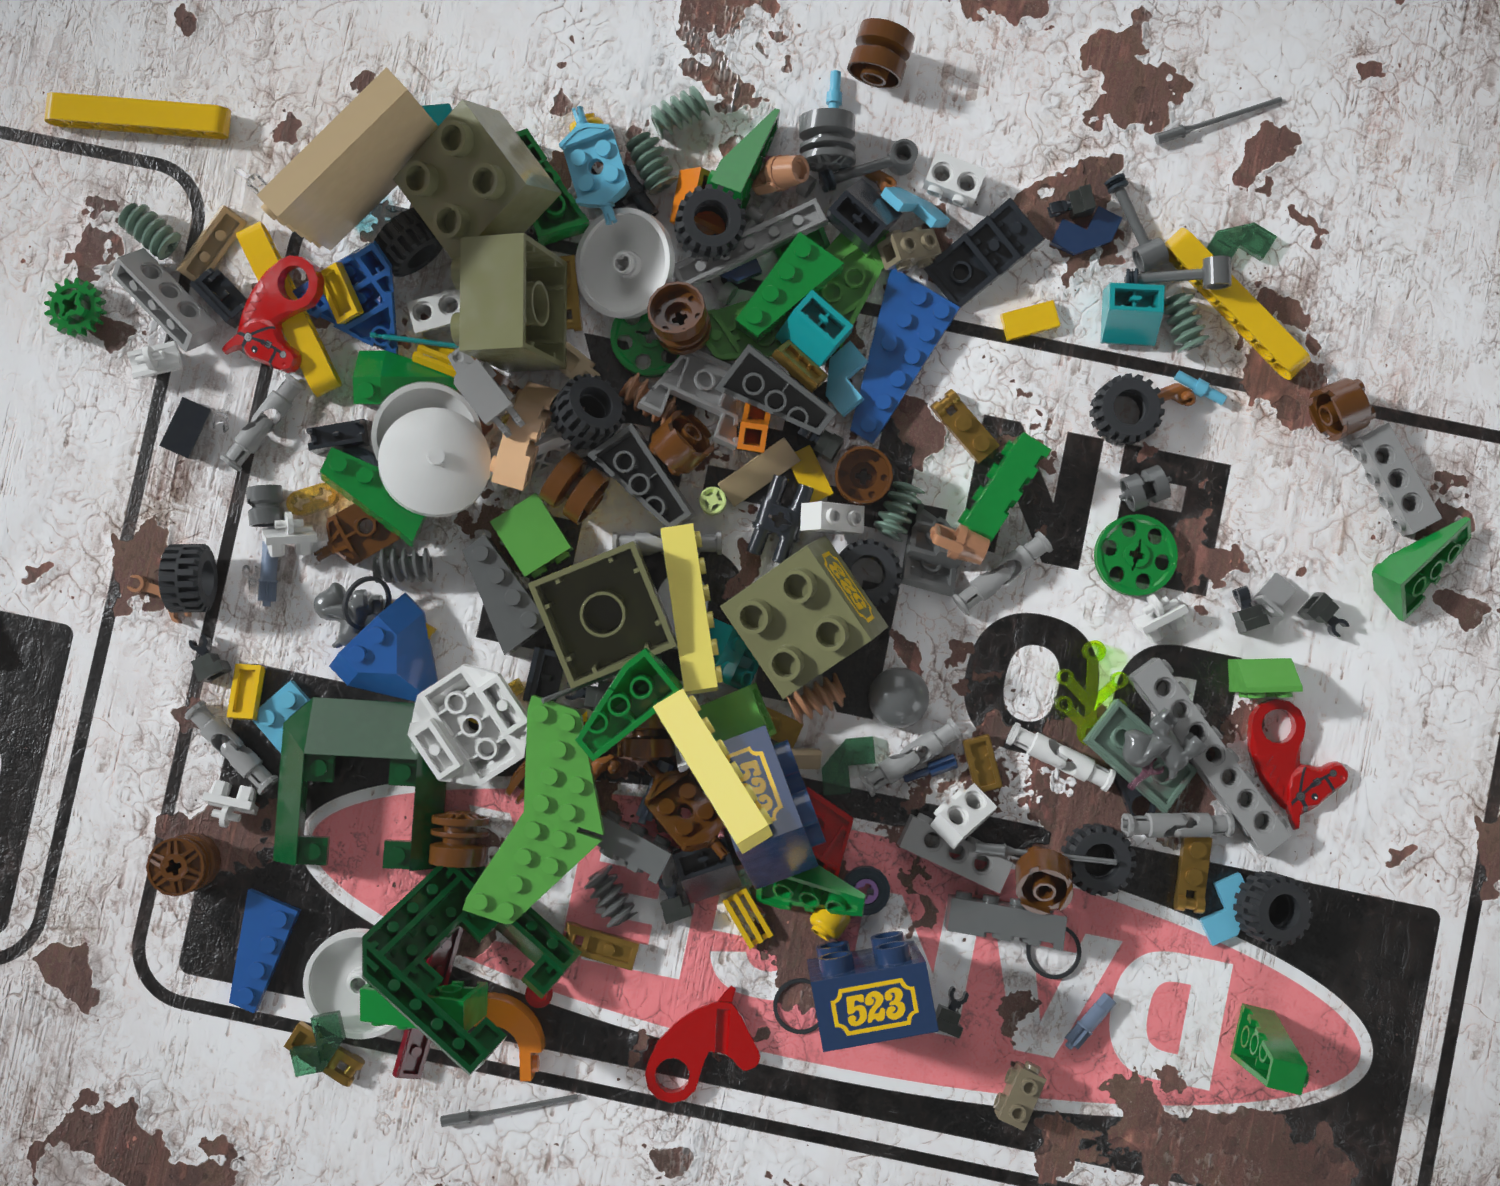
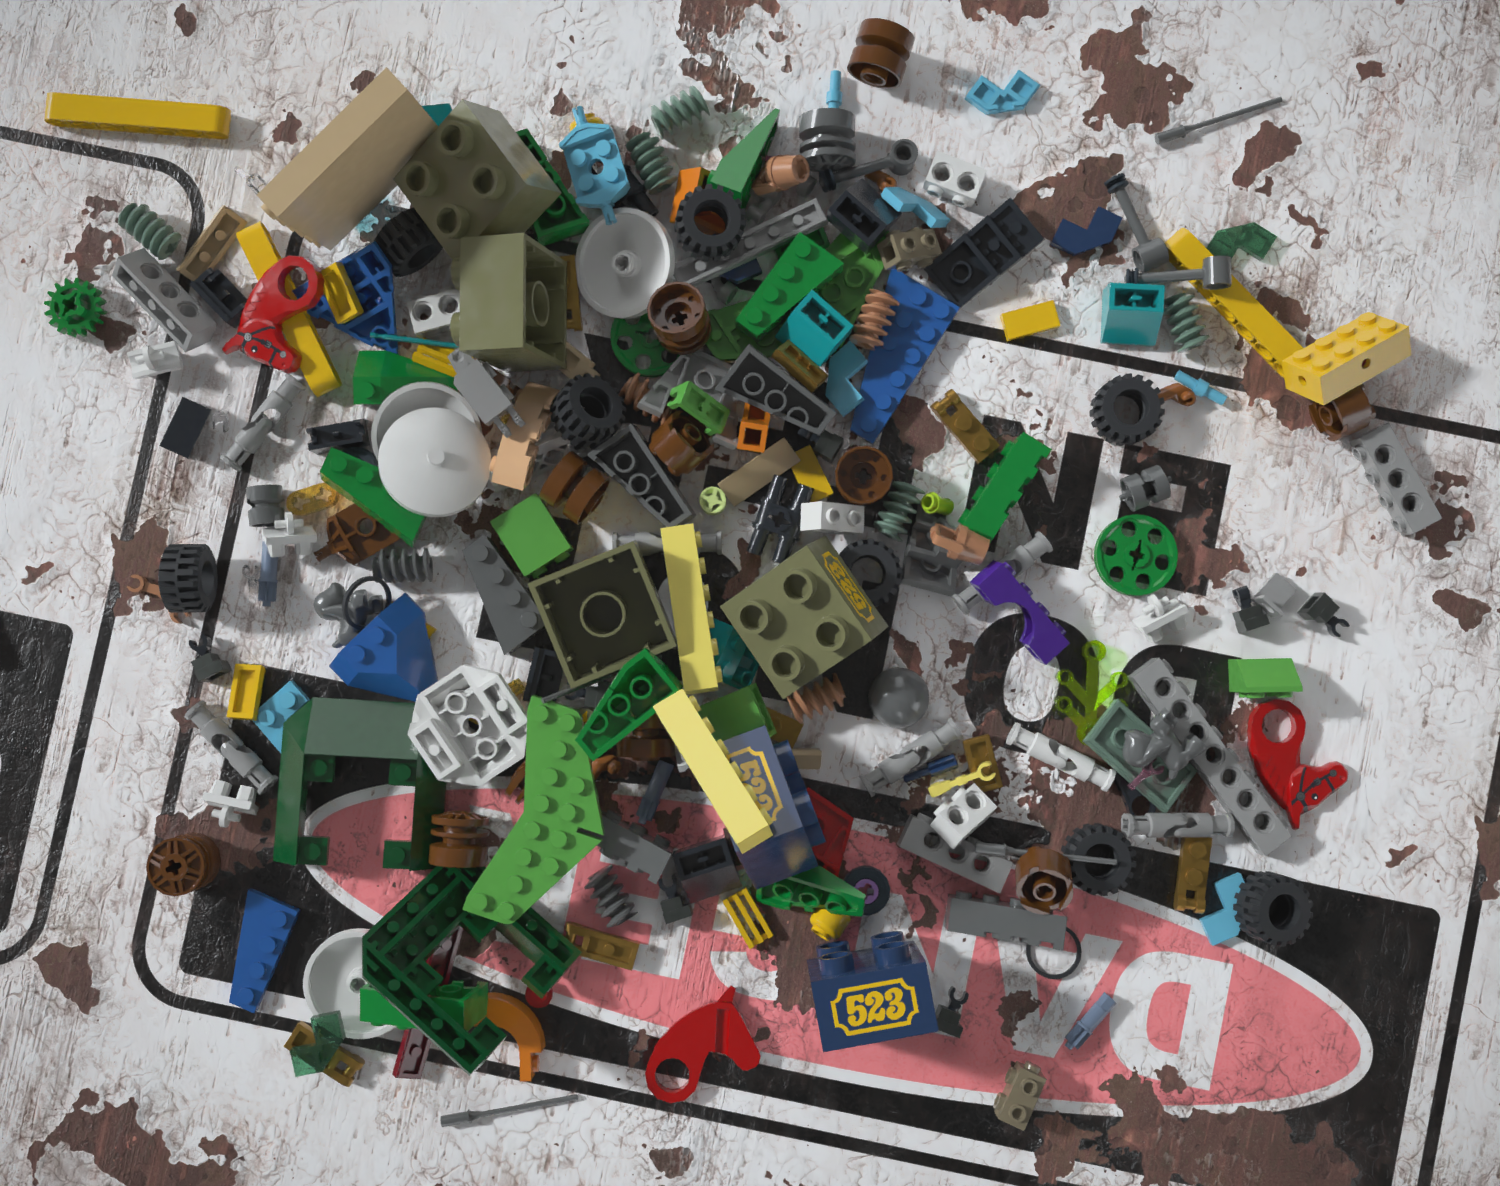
(676, 791): reddish brown plate -> none
(700, 406): none -> bright green hinge
(786, 1027): black piece -> none
(849, 753): clear green tile -> none
(873, 319): none -> nougat piece
(934, 503): none -> lime pin
(943, 786): none -> light yellow piece
(993, 100): none -> medium azure tile
(1040, 635): none -> dark purple arch
(1077, 202): pearl dark grey piece -> none
(1268, 1051): green wedge -> none
(1346, 357): none -> yellow brick
(1410, 571): green wedge -> none

